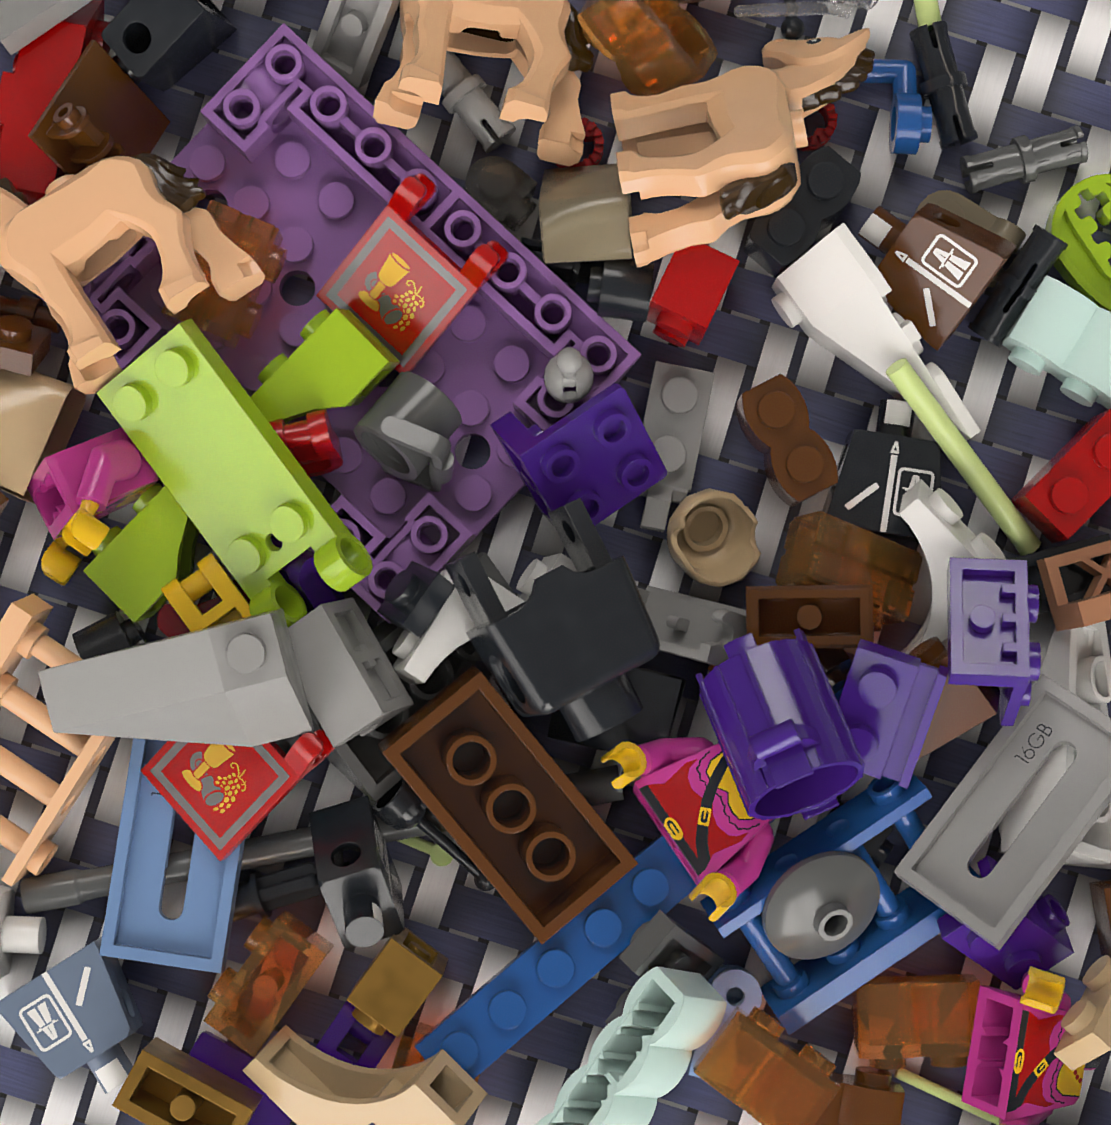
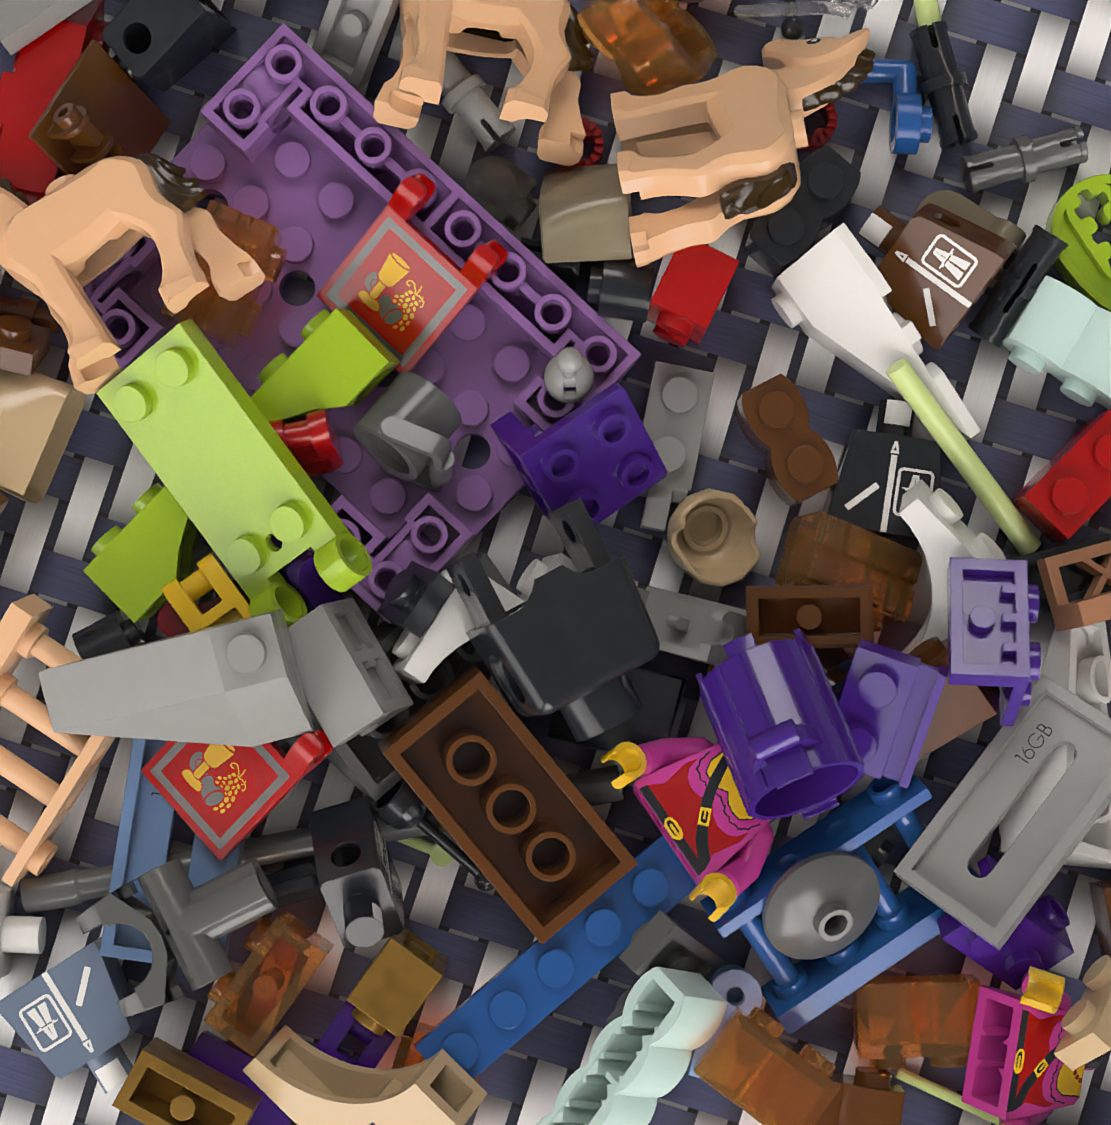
(81, 487): dark pink torso -> none
(183, 925): none -> dark grey connector

